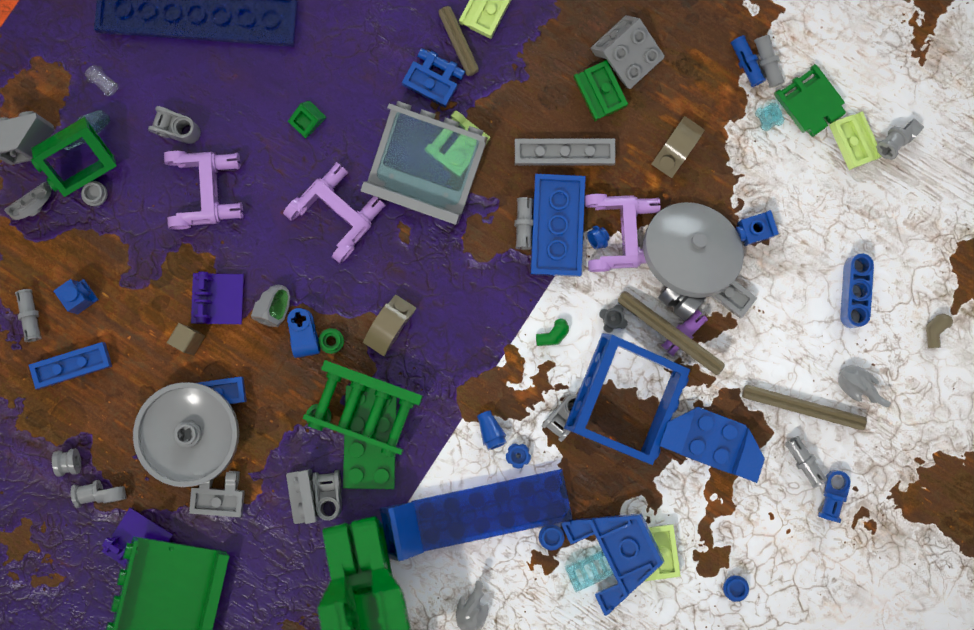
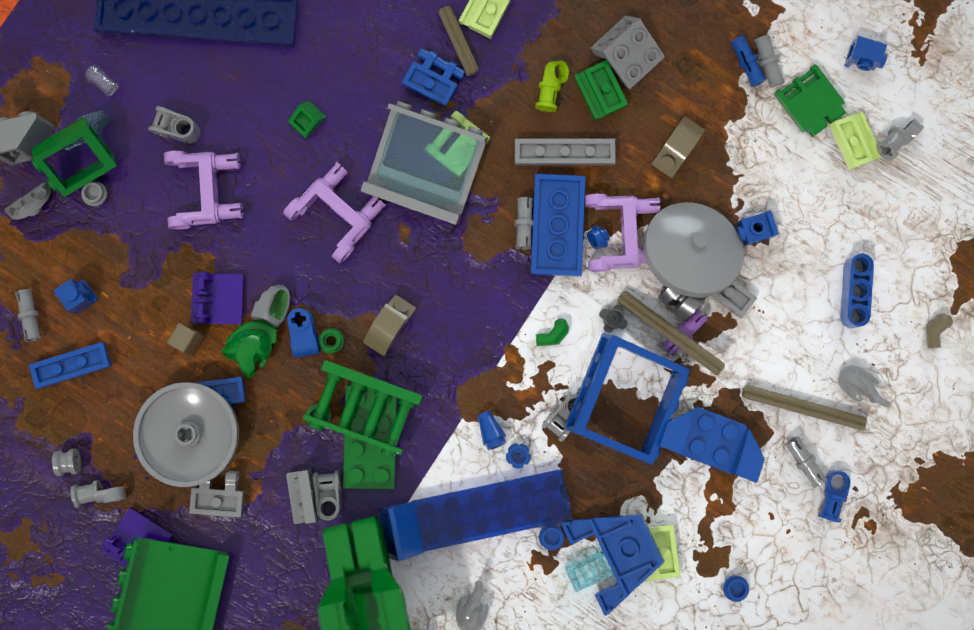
(250, 344): none -> green helmet
(551, 85): none -> lime connector
(773, 110): clear light blue plate -> none
(866, 54): none -> blue brick

